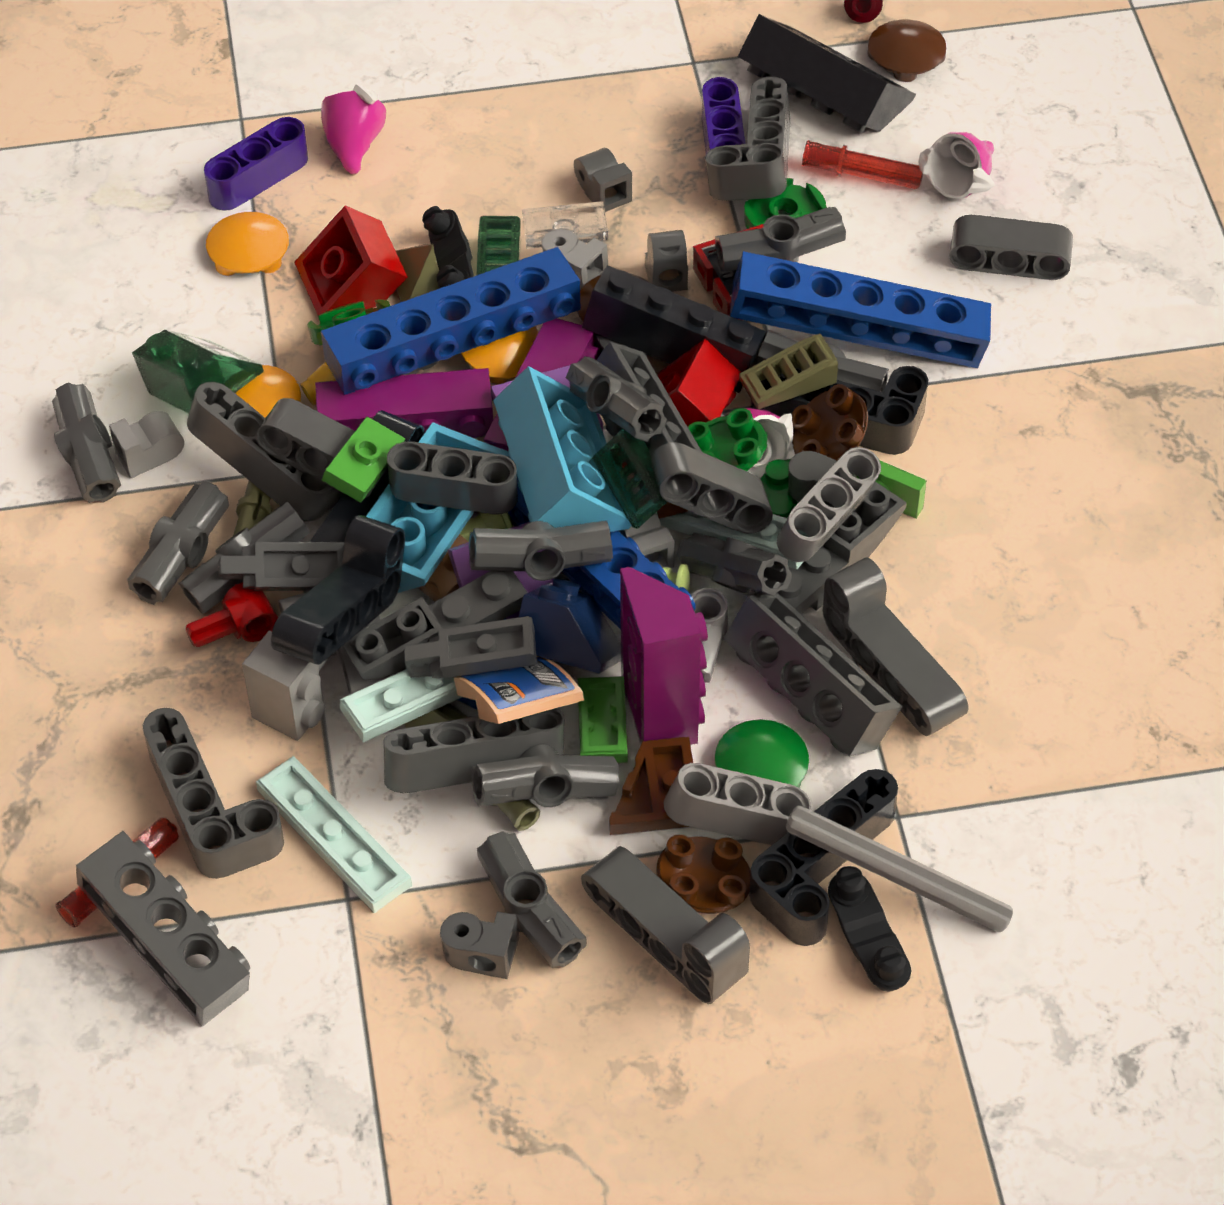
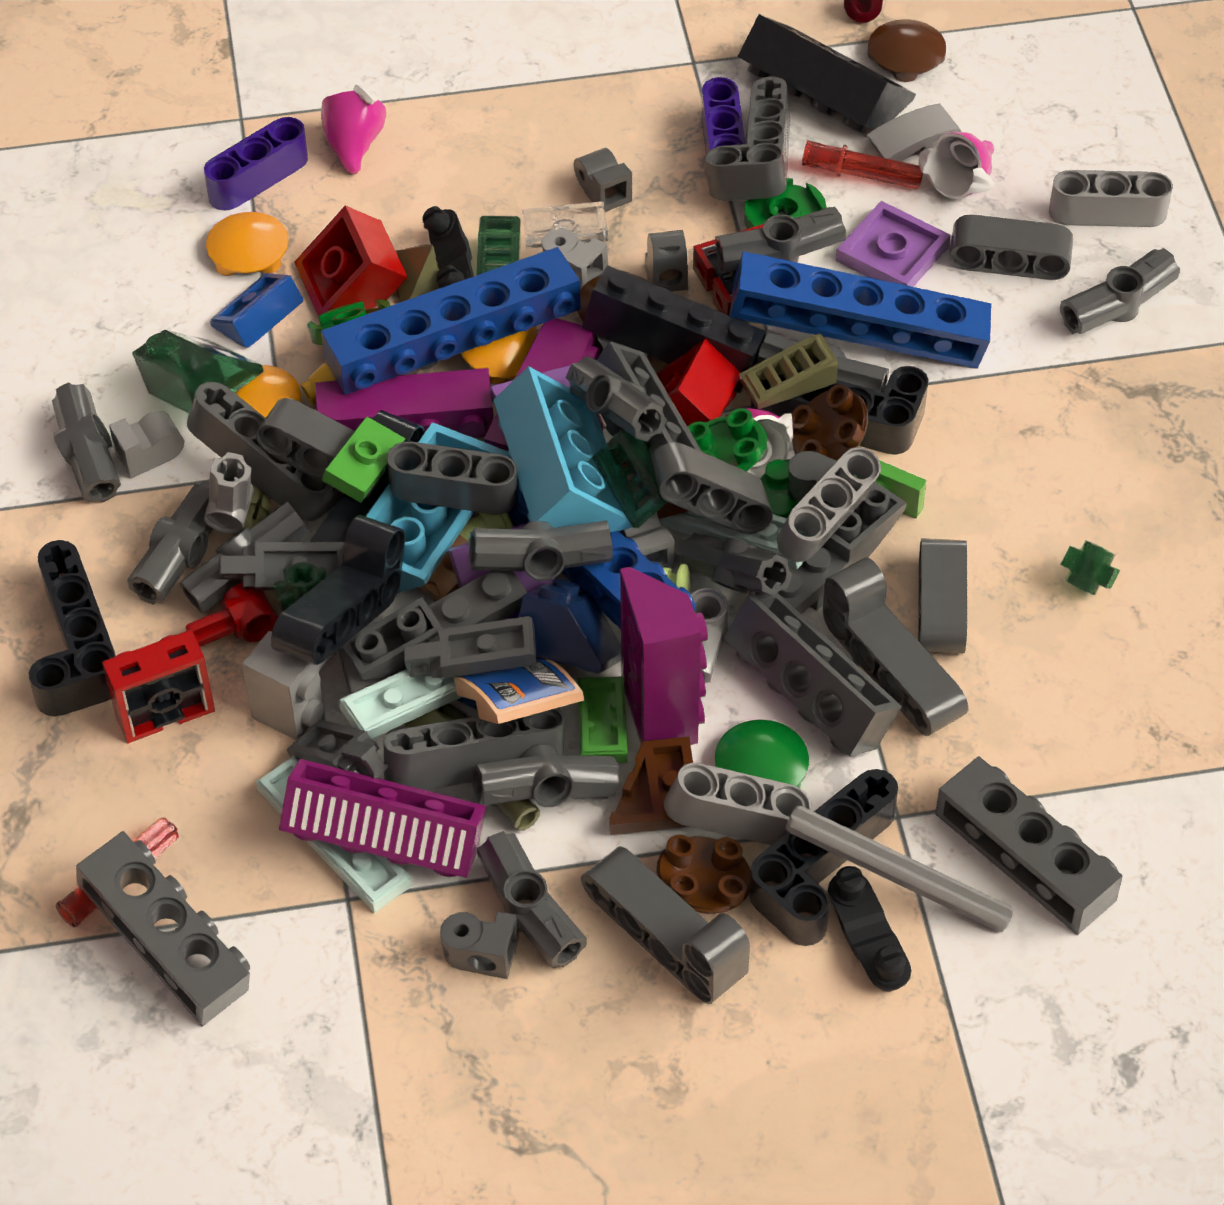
(76, 675): none -> black beam
(159, 685): none -> piece
(214, 825): dark grey beam -> none
(229, 494): none -> light grey piece
(258, 309): none -> blue slope
(297, 582): none -> clear green gear
(339, 748): none -> dark grey hinge
(382, 818): none -> magenta brick
(893, 246): none -> medium lavender tile
(911, 132): none -> light grey slope
(942, 595): none -> dark grey beam
(1036, 867): none -> dark grey brick
(1090, 567): none -> clear green gear
(1110, 198): none -> light grey beam
(1121, 293): none -> dark grey piece

